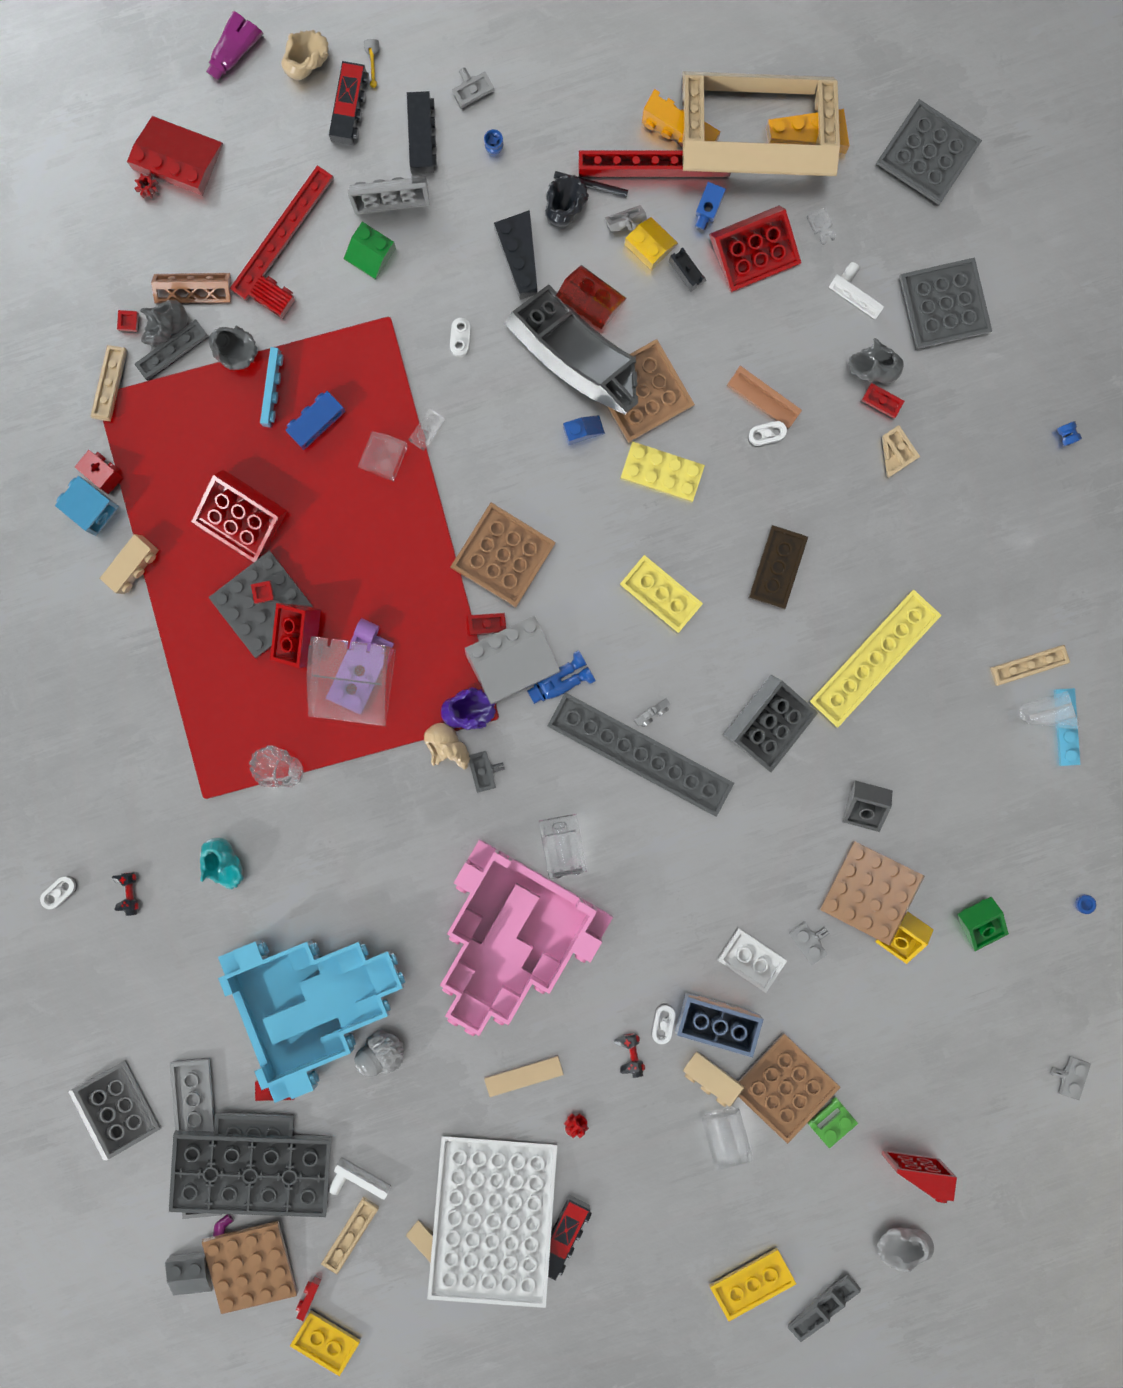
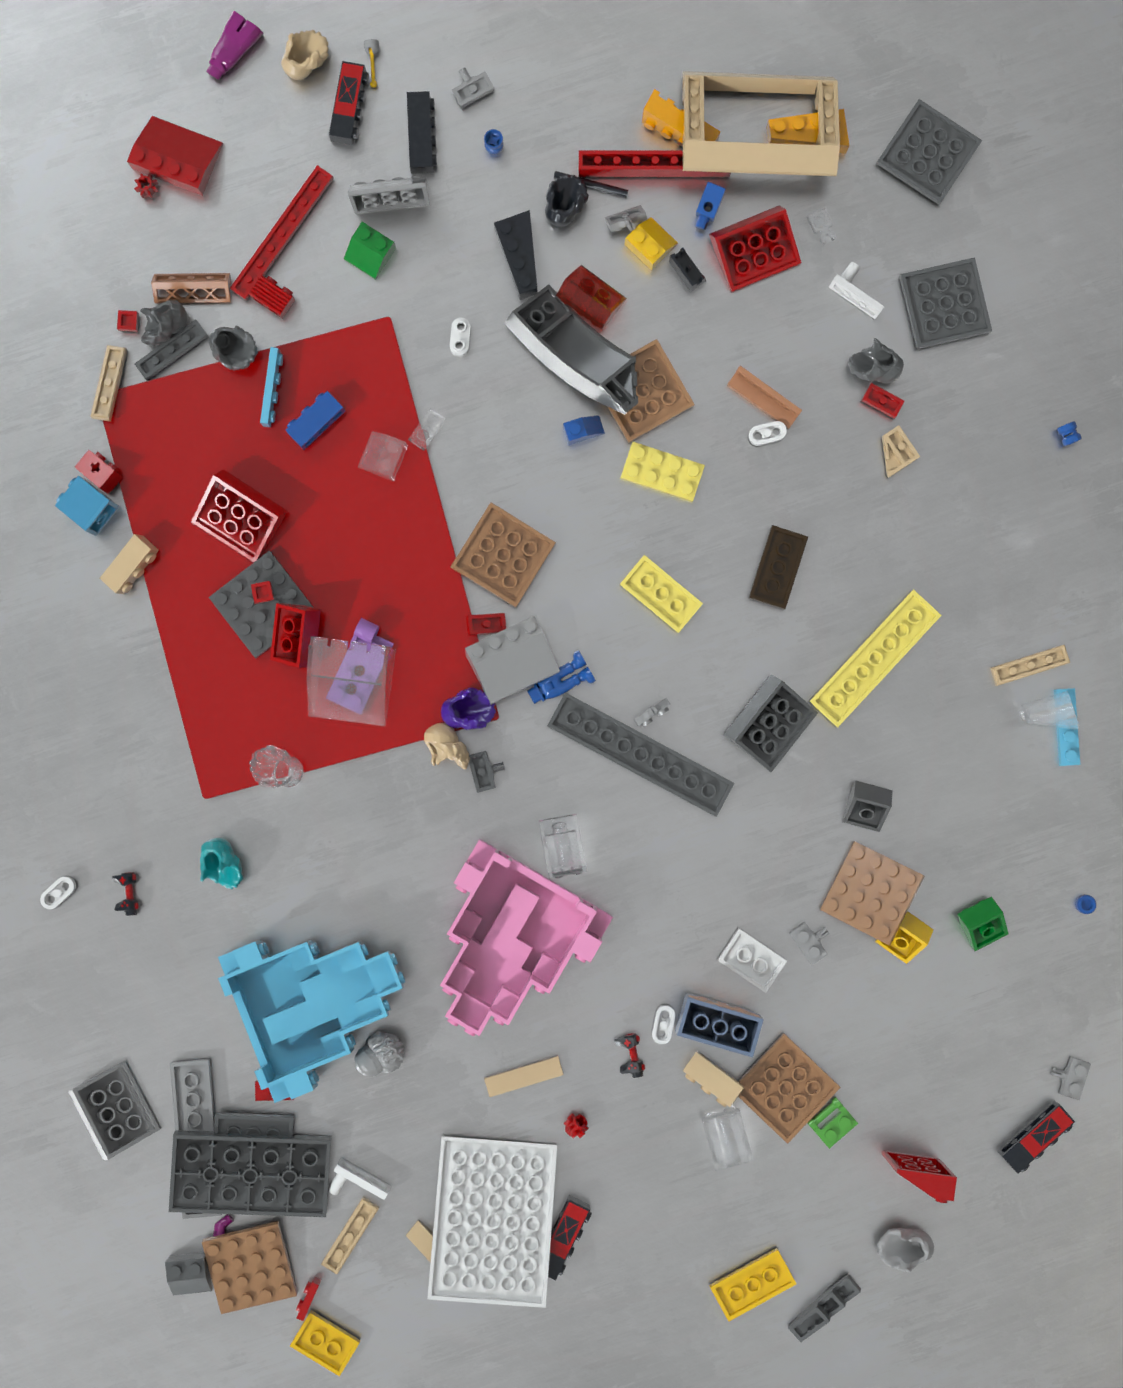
(1036, 1137): none -> black brick

